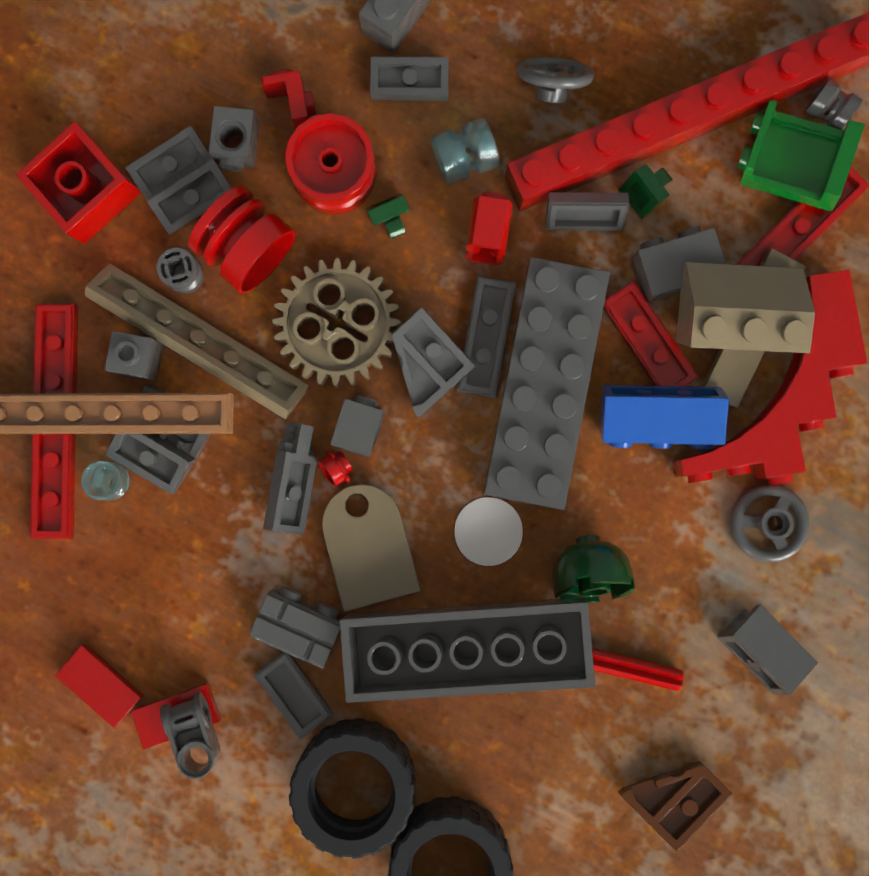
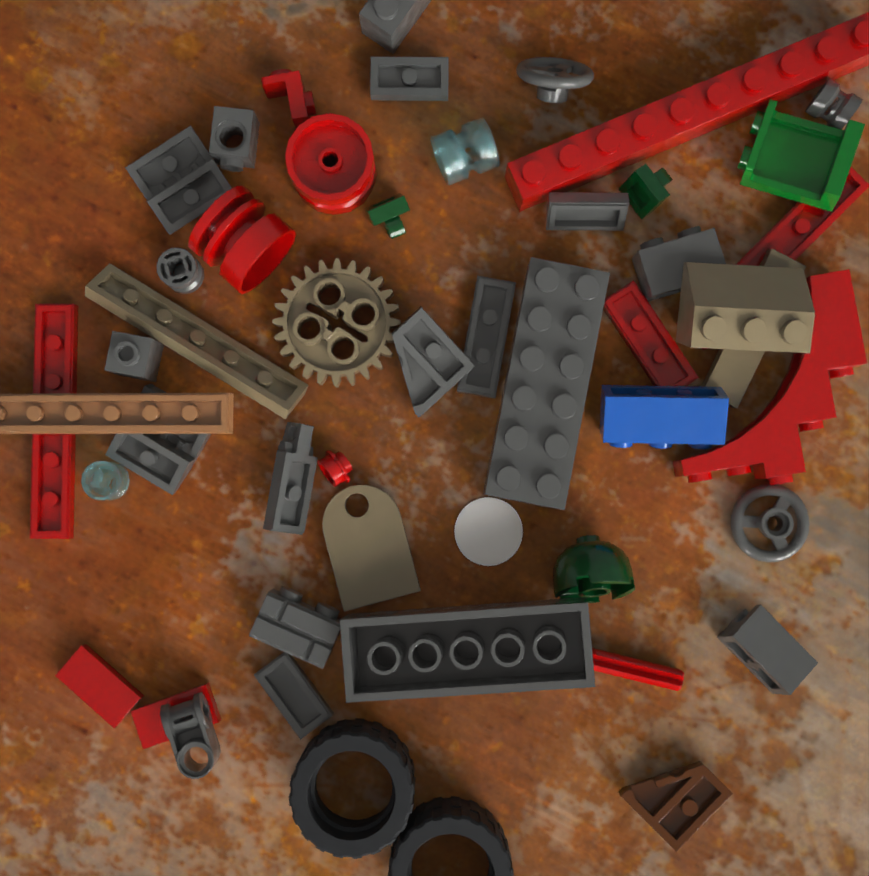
(78, 183): red brick -> none
(358, 426): dark grey brick -> none
(488, 229): red brick -> none

